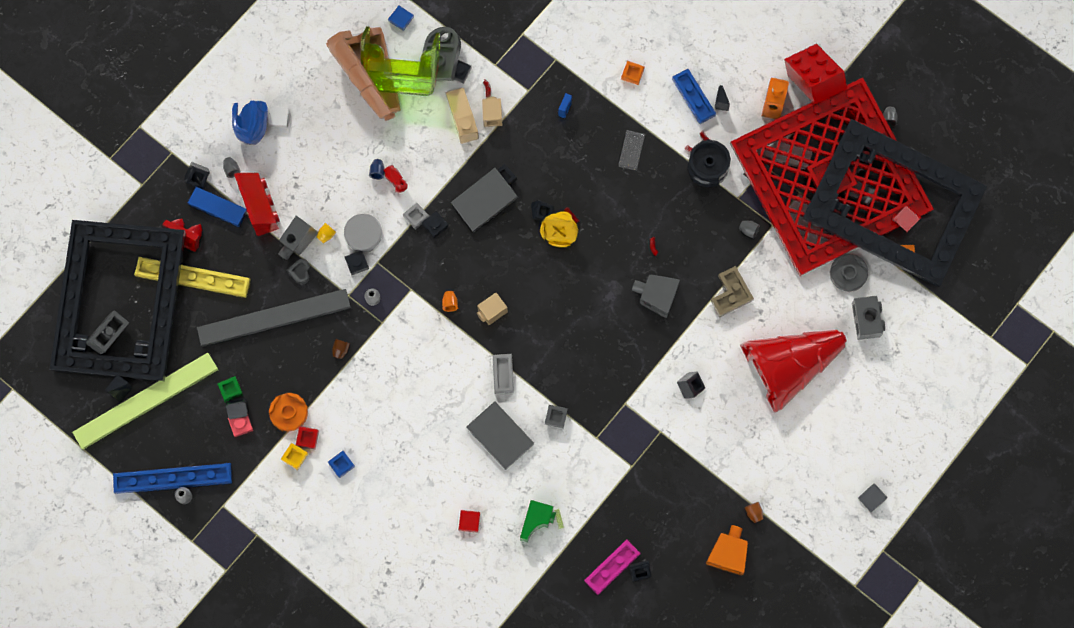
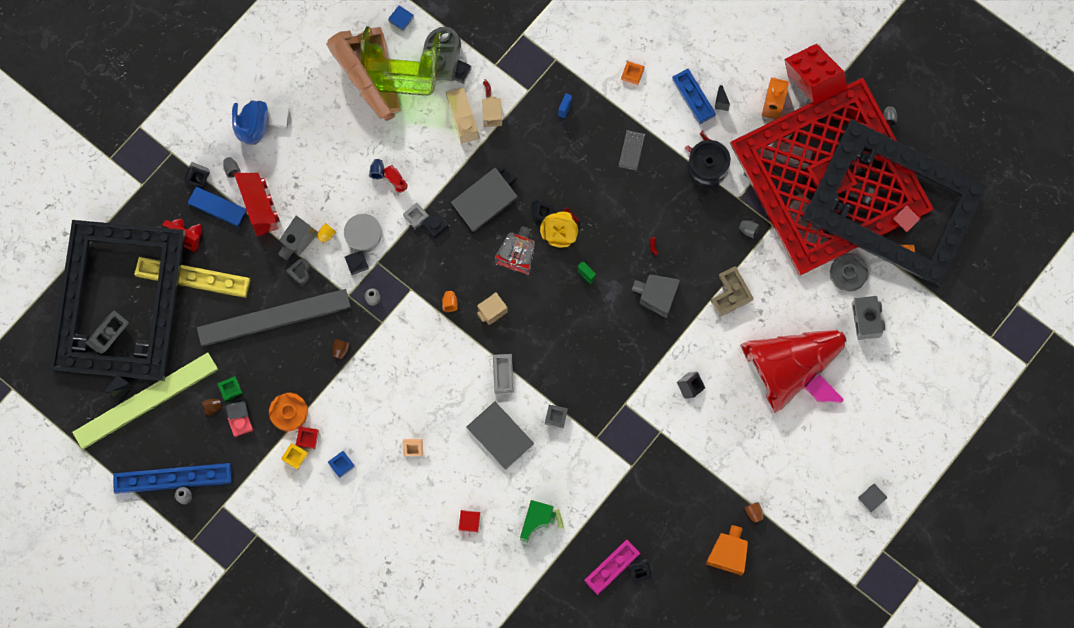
(211, 406): none -> reddish brown hose
(413, 447): none -> light nougat slope
(517, 251): none -> clear torso
(586, 272): none -> green tile
(822, 391): none -> dark pink tile

